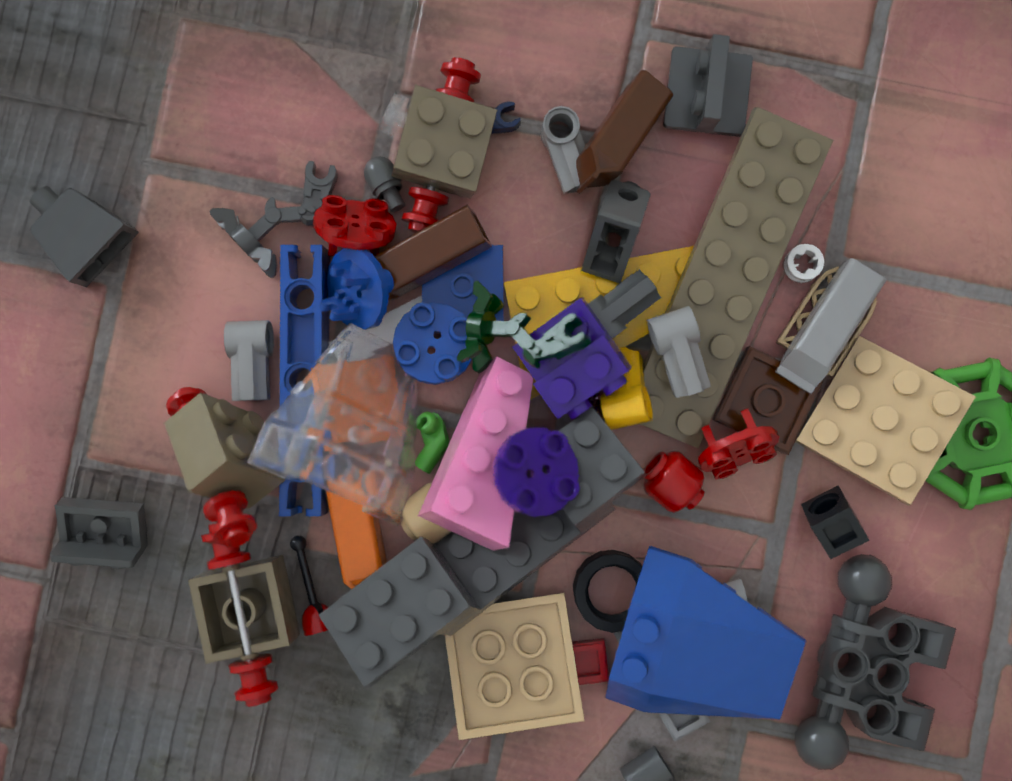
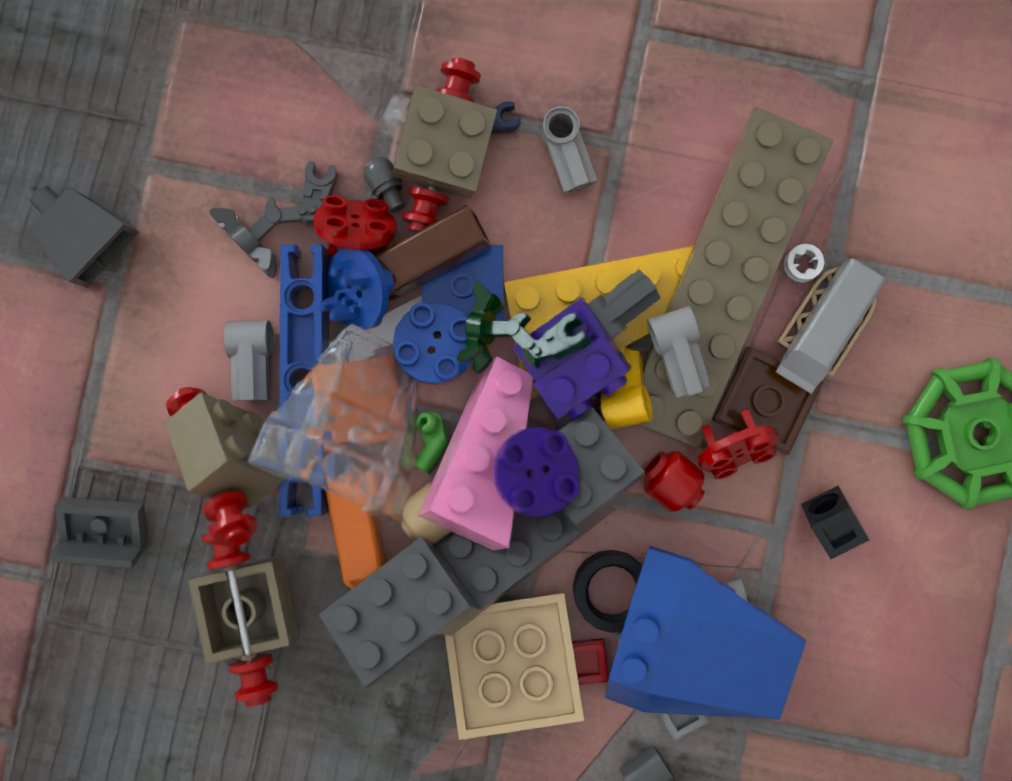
(311, 621): hinge -> none
(619, 214): dark grey torso -> none
(622, 131): reddish brown piece -> none
(708, 89): dark grey bracket -> none
(885, 420): tan plate -> none
(897, 719): dark grey connector -> none

